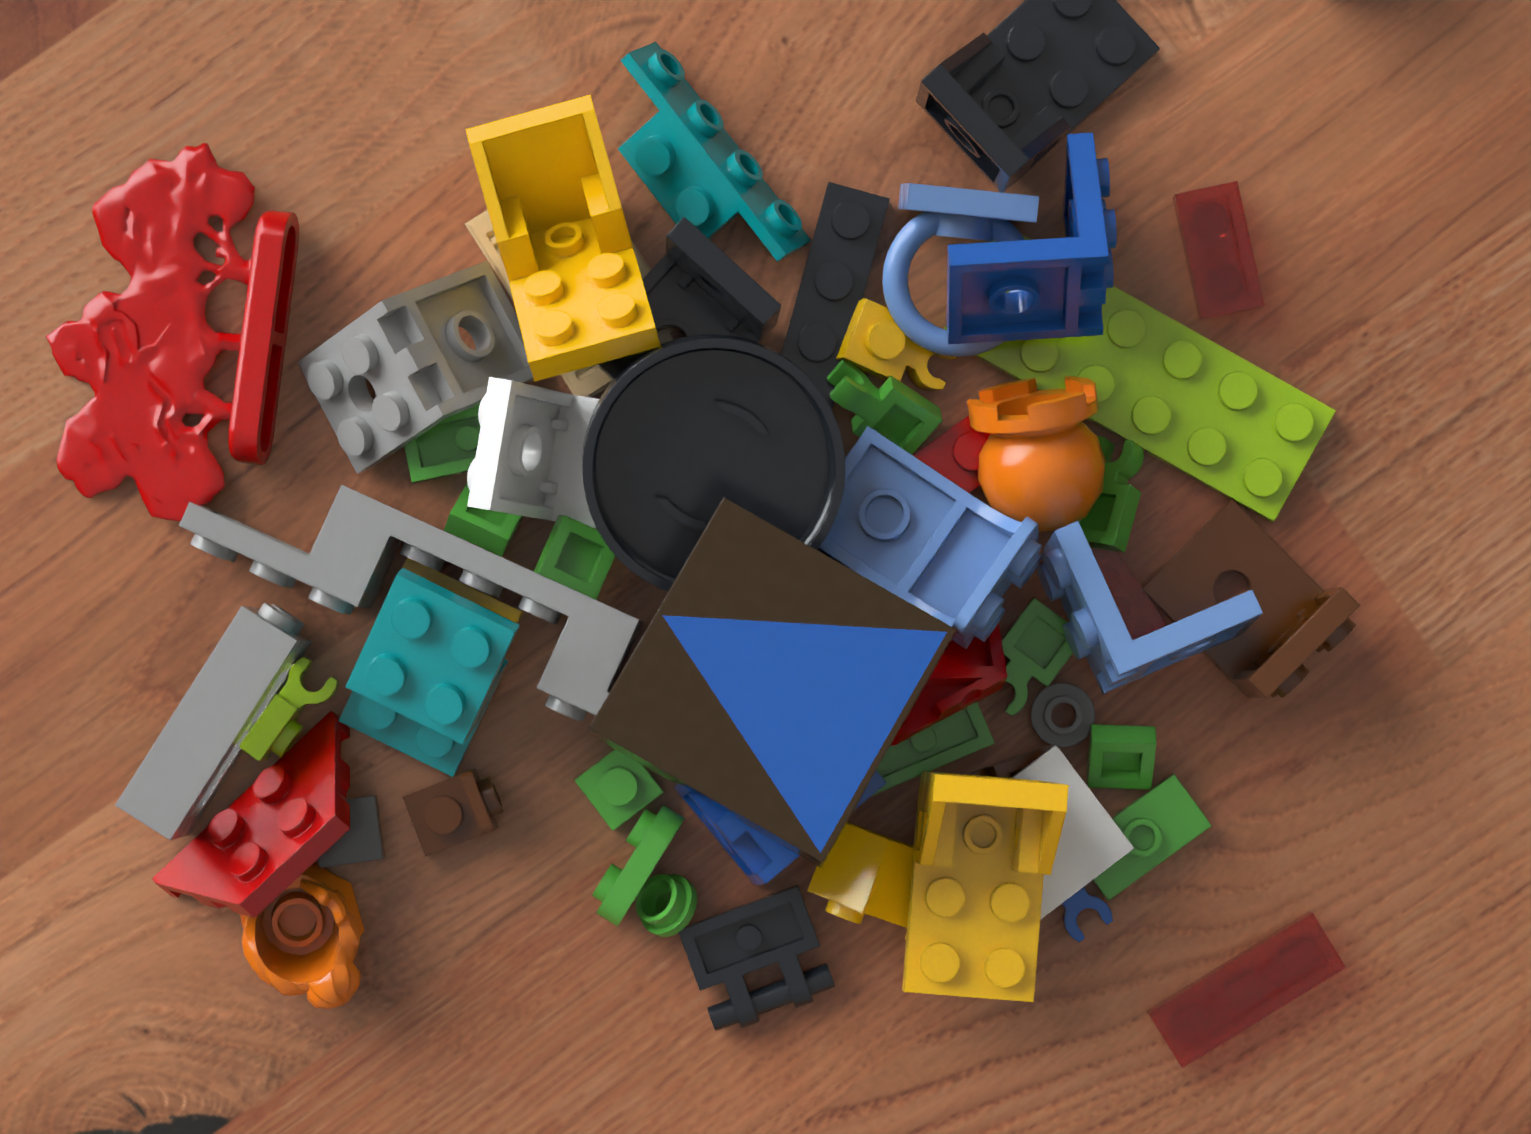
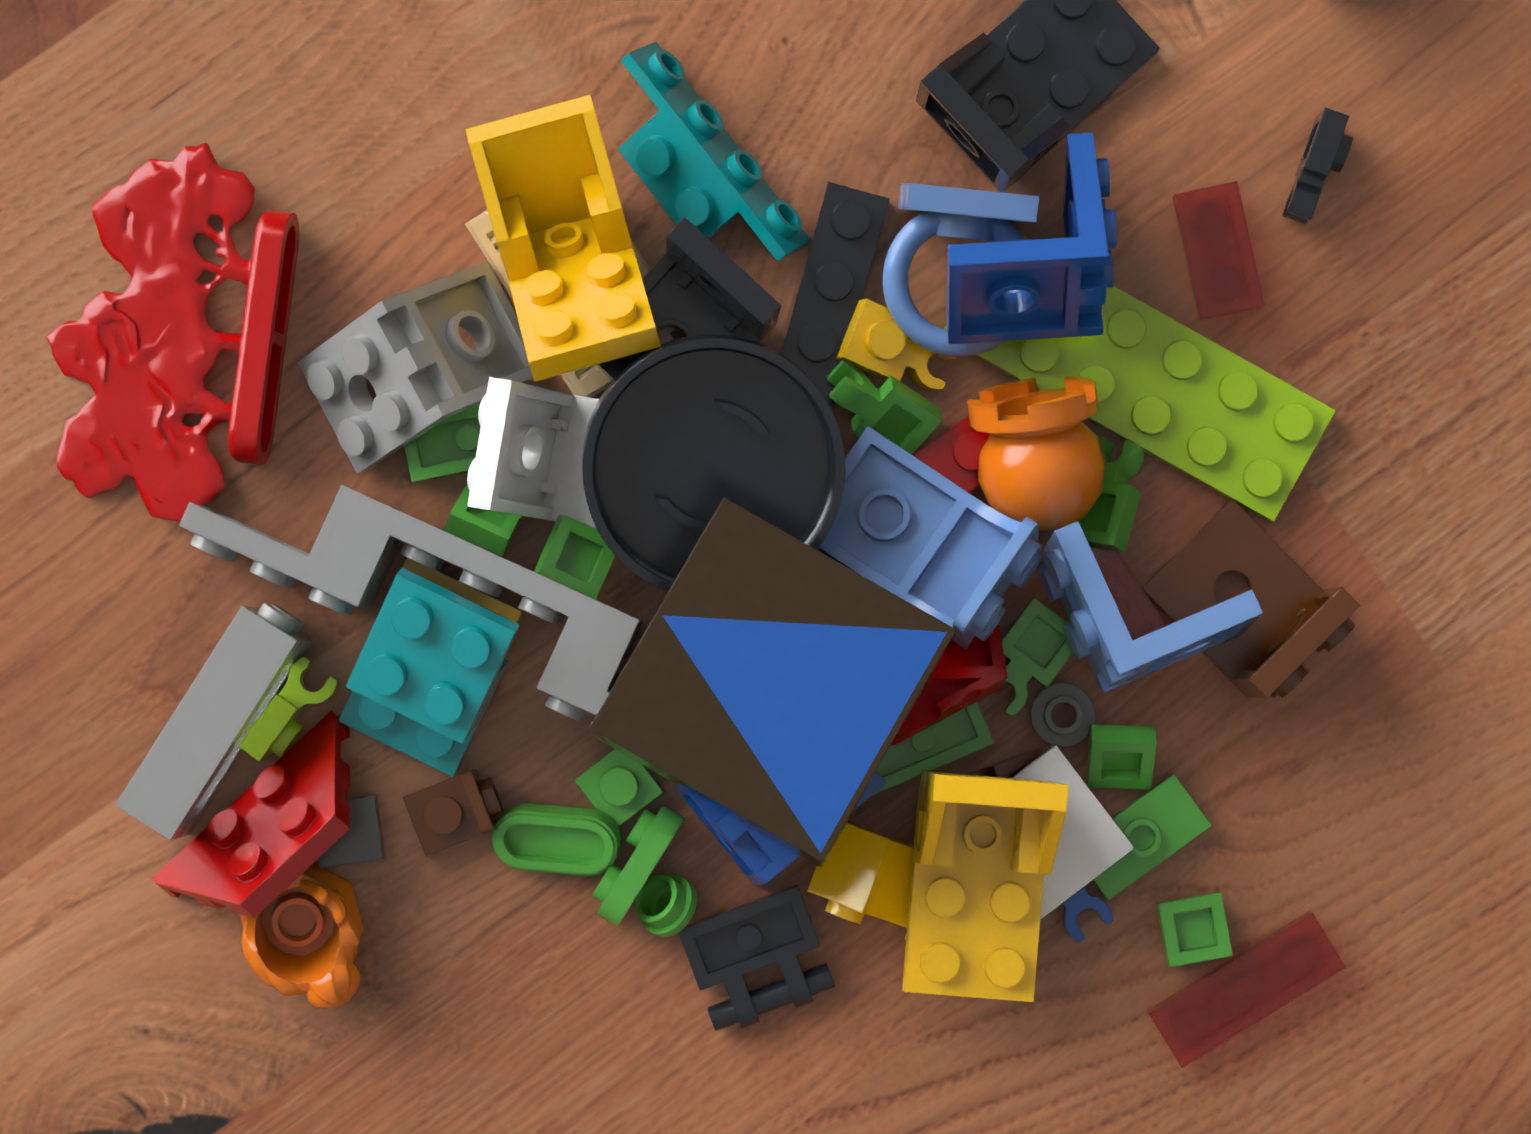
(557, 839): none -> bright green tile
(1194, 929): none -> bright green plate
(1324, 151): none -> black plate

